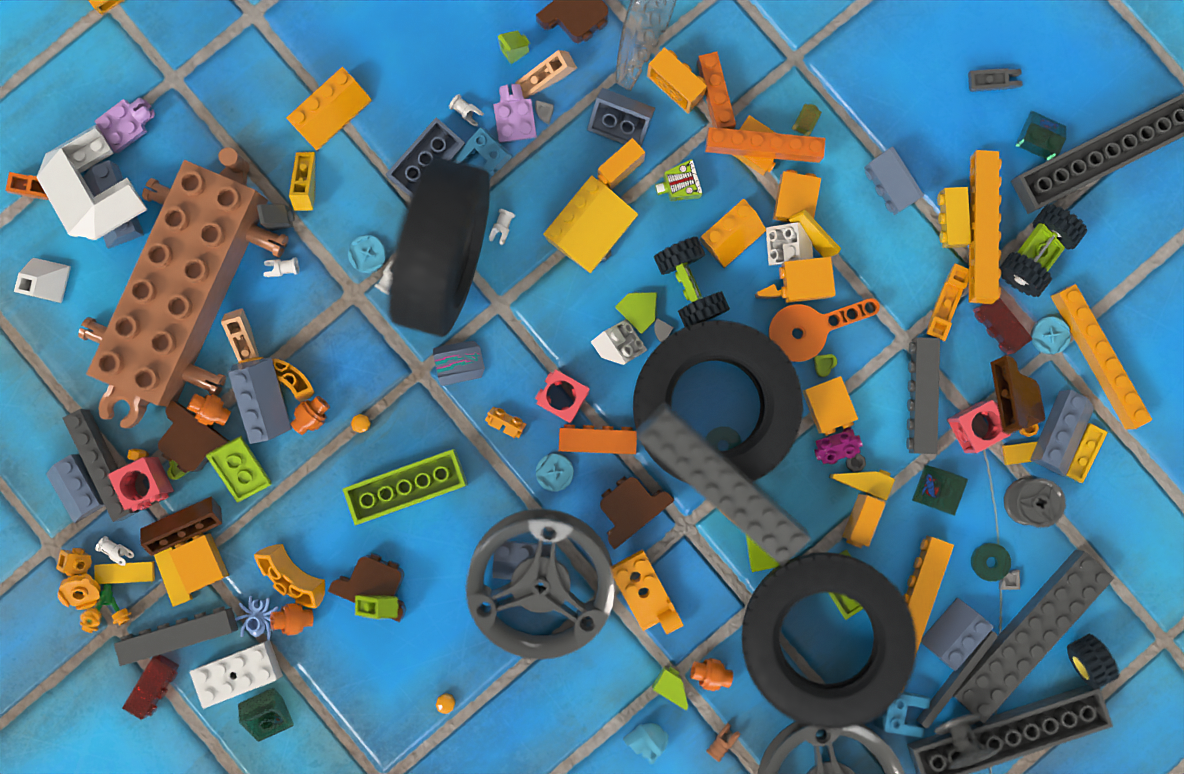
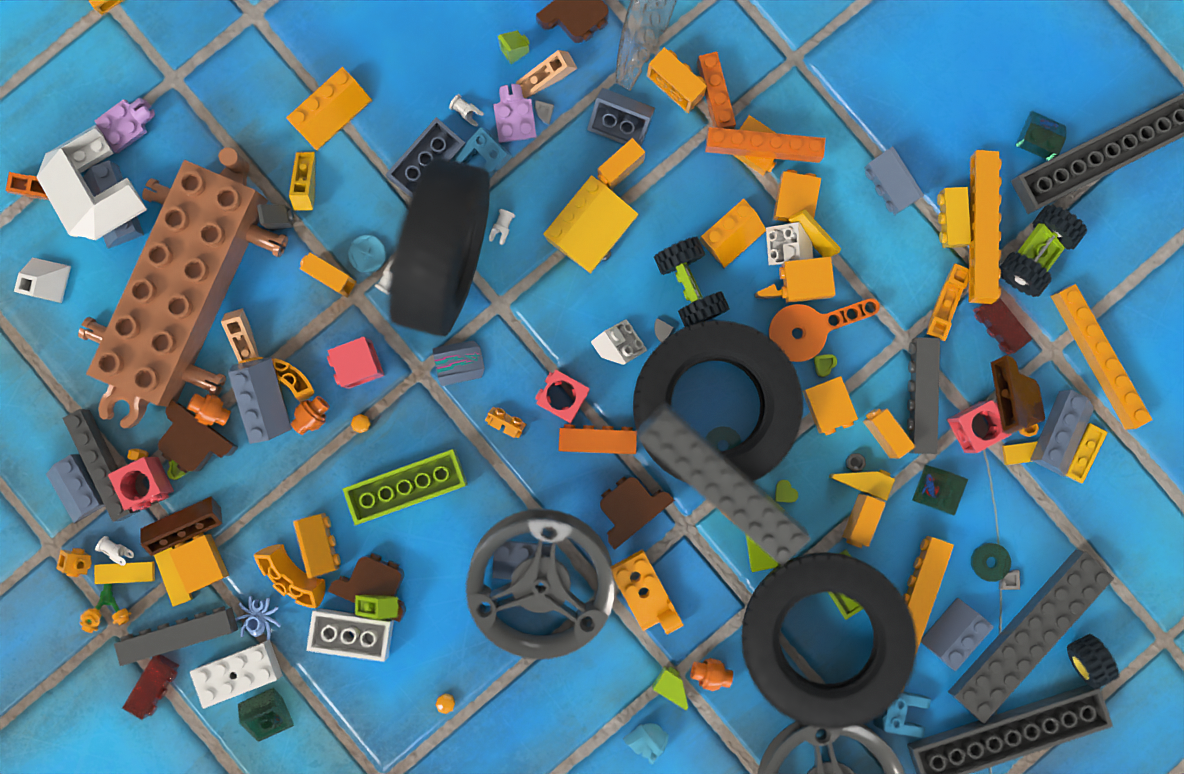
(83, 583): light orange plate -> none
(239, 469): lime tile -> none
(282, 267): white piece -> none
(291, 619): orange piece -> none
(317, 545): none -> light orange slope
(327, 274): none -> light orange brick
(331, 635): none -> white brick
(355, 363): none -> coral brick
(554, 472): medium azure tile -> none
(639, 309): lime slope -> none
(680, 183): torso -> none
(721, 746): nougat hinge -> none
(785, 492): none -> lime tile
(807, 119): clear yellow brick -> none
(838, 446): magenta brick -> none
(888, 433): none -> light orange brick
(954, 681): dark grey tile -> none
(960, 729): dark grey piece -> none
(993, 79): dark grey hinge -> none
(1034, 502): dark grey piece -> none
(1050, 335): medium azure tile -> none

